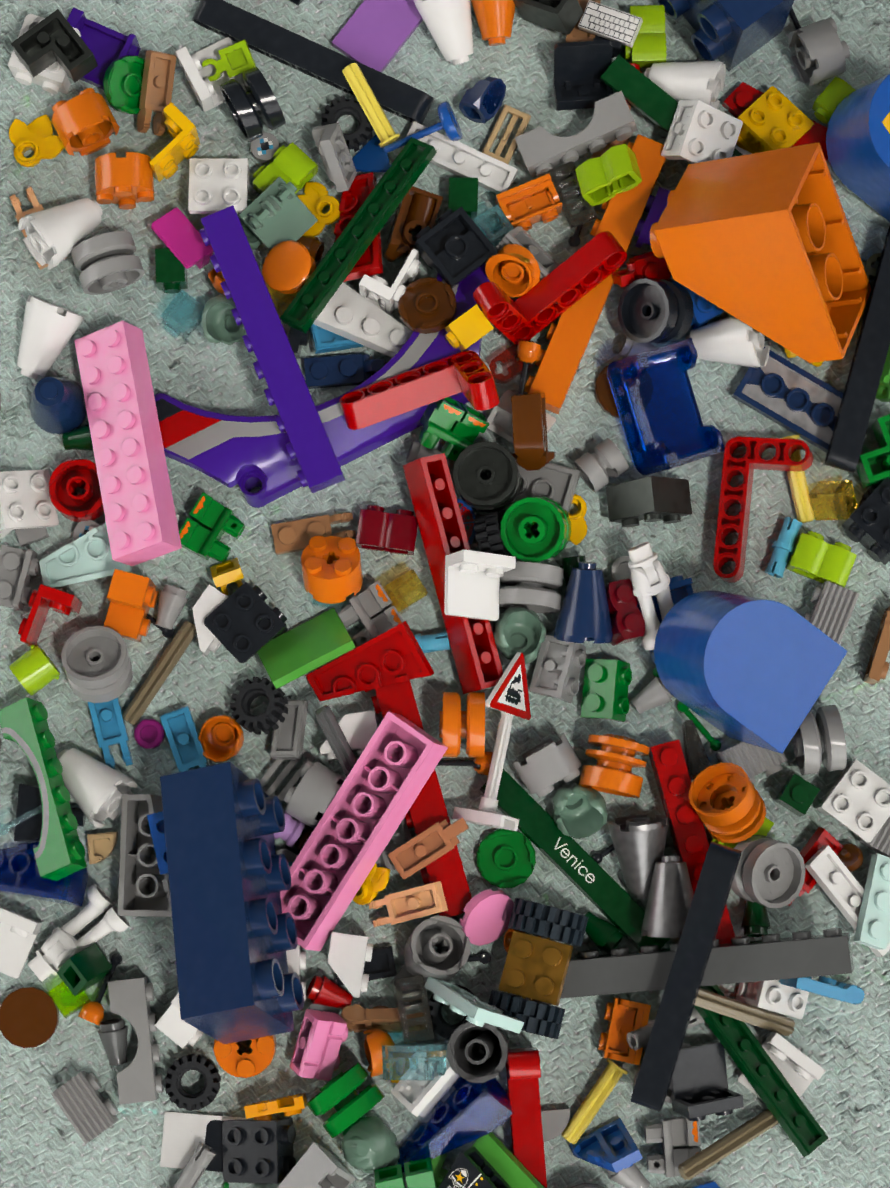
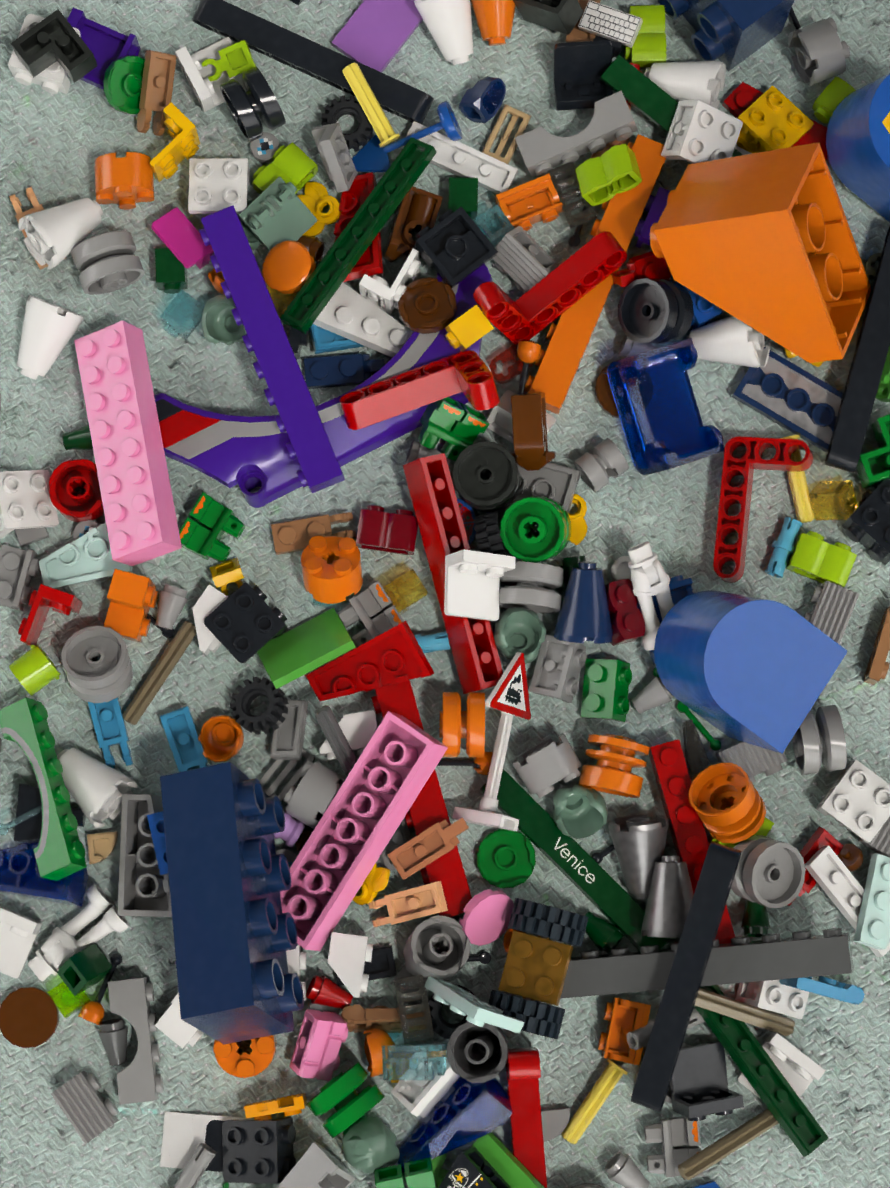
(36, 137): yellow plate -> none
(58, 405): dark blue cone -> none
(84, 122): orange brick -> none
(149, 734): magenta tile -> none
(181, 1097): black tyre -> none
(513, 270): orange piece -> none
(608, 1147): blue wing -> none
(649, 500): pearl dark grey brick -> none
(797, 795): dark green brick -> none

